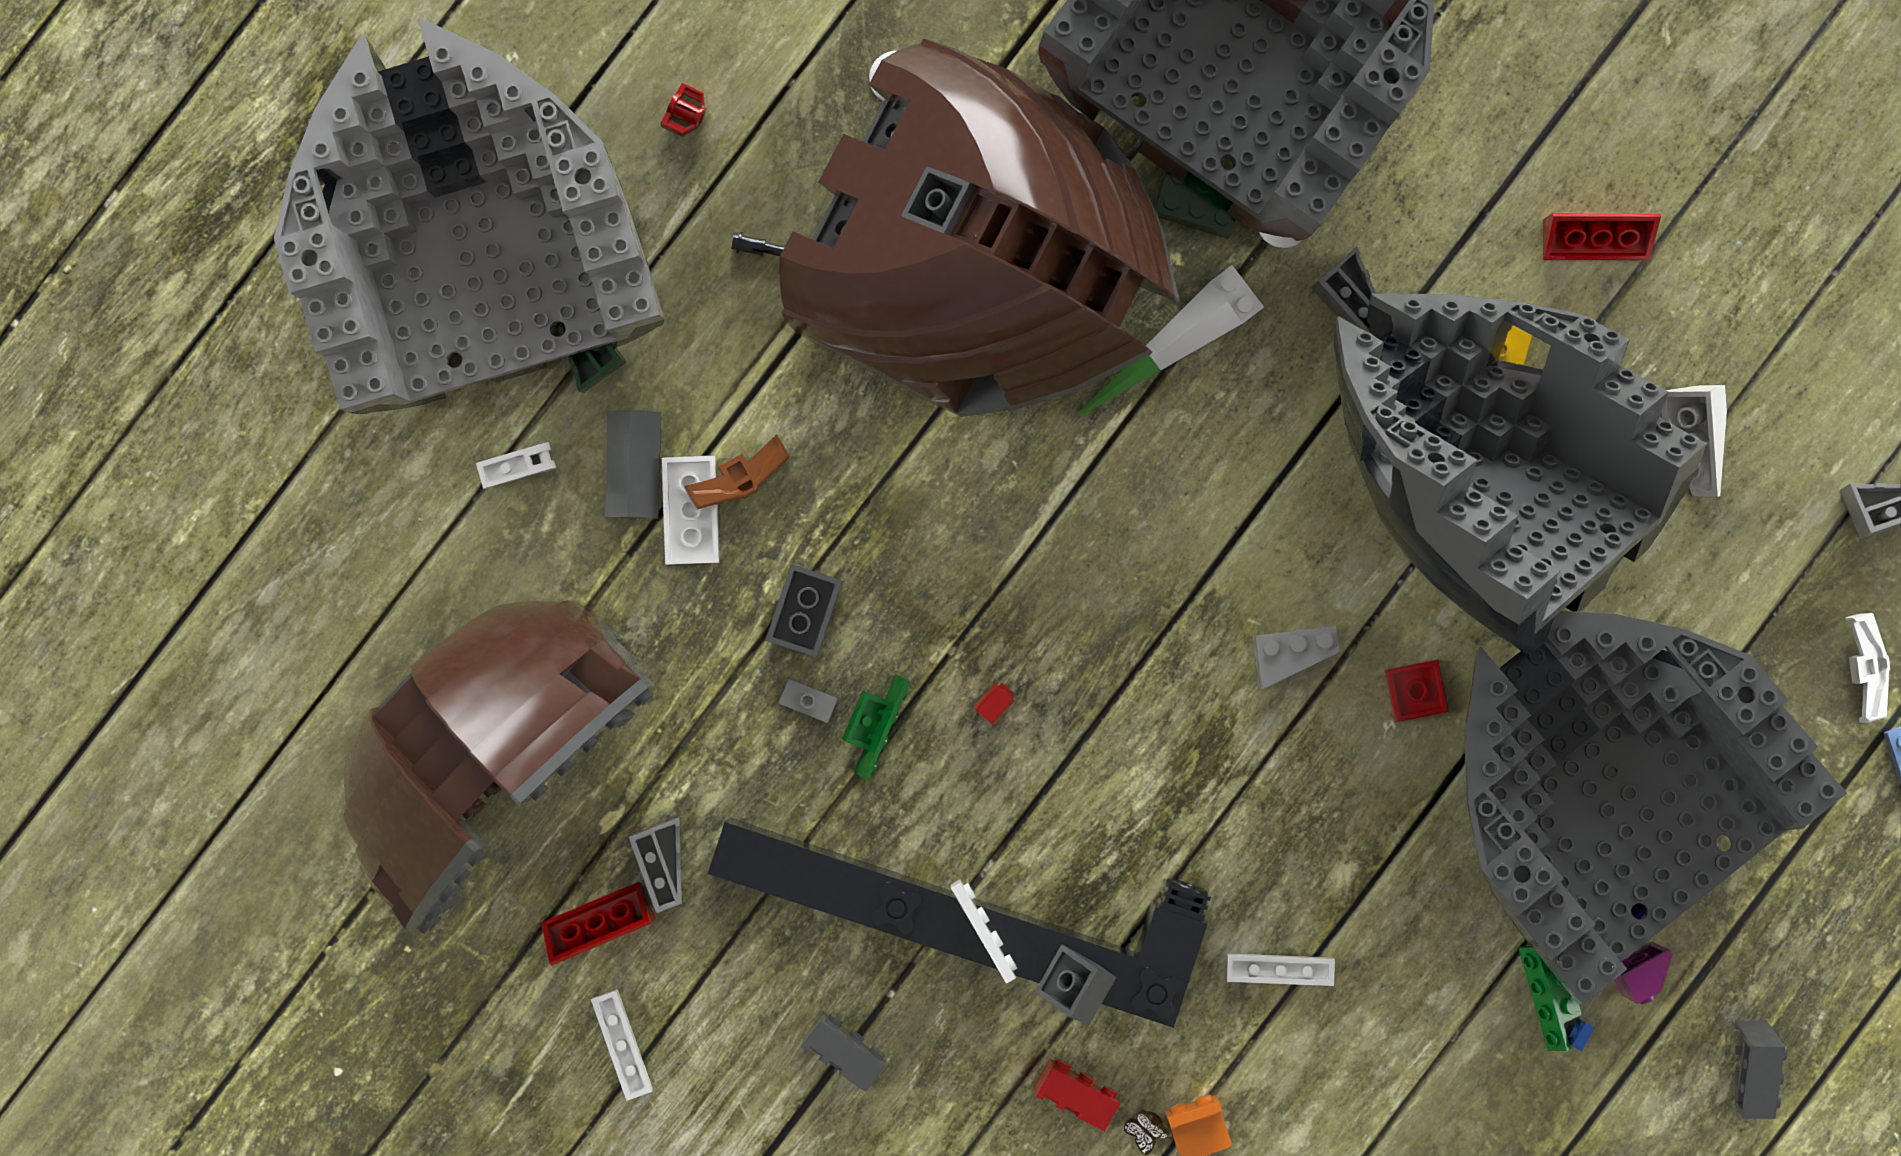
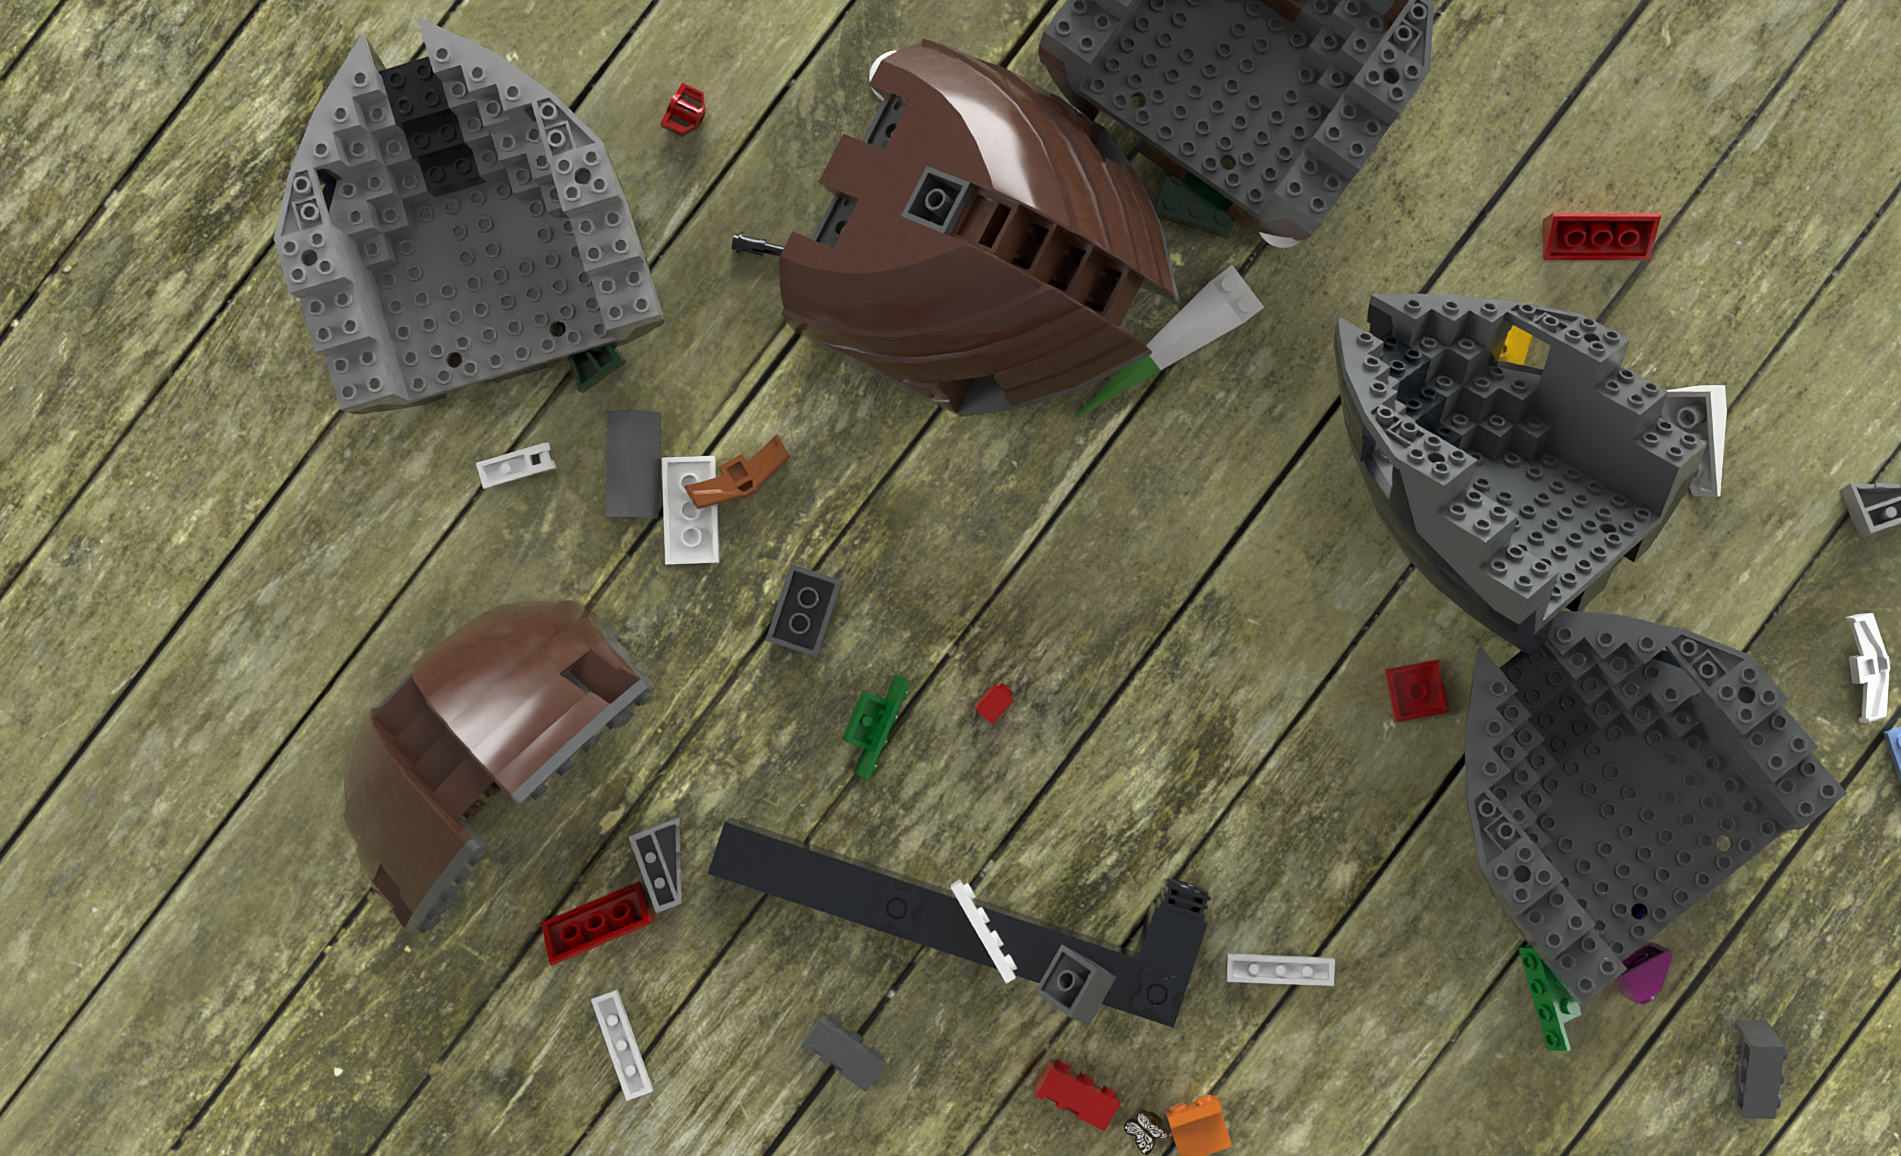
(808, 700): light grey plate -> none
(1292, 651): light grey wedge -> none
(1347, 290): dark grey wedge -> none
(1579, 1033): blue plate -> none

